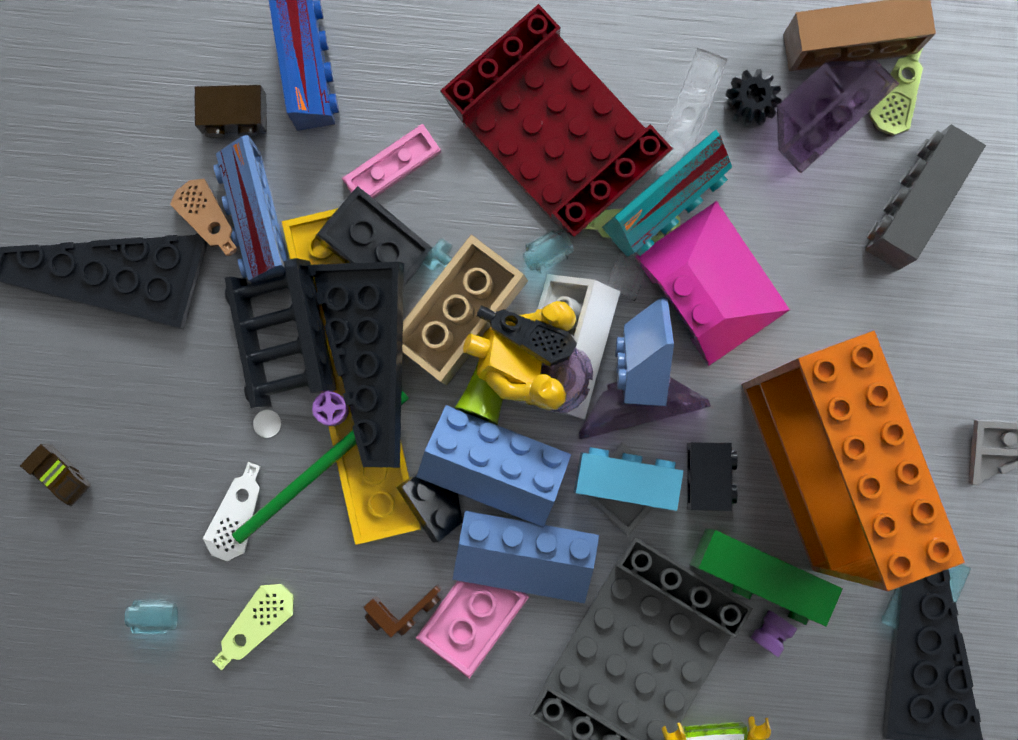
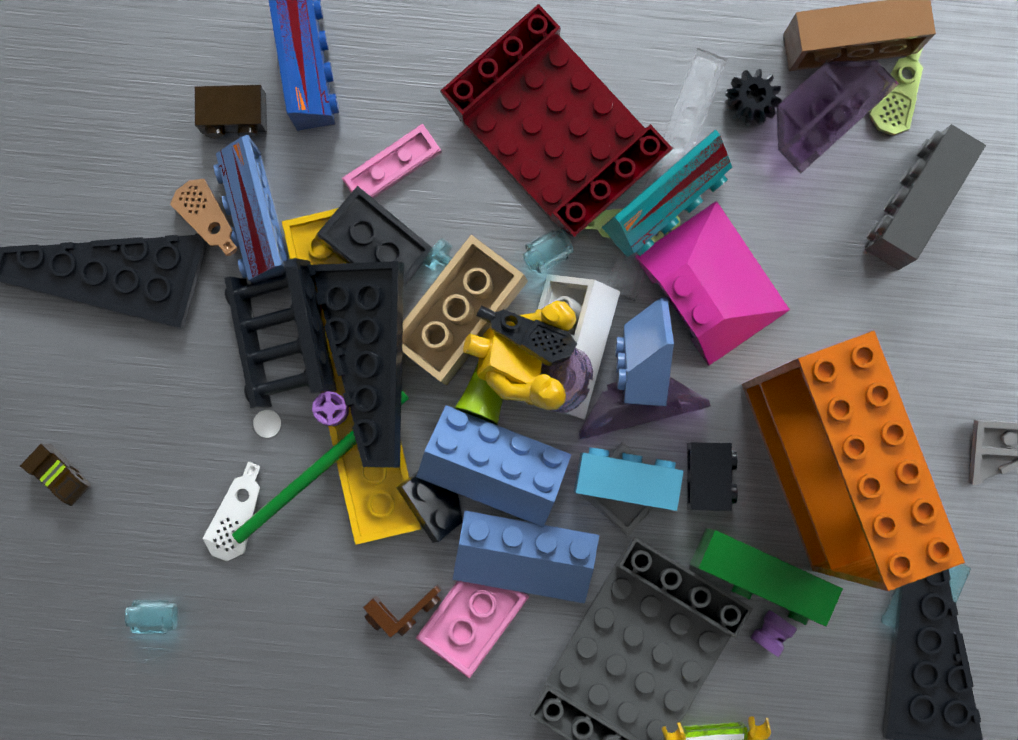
(252, 627): yellowish green piece -> none

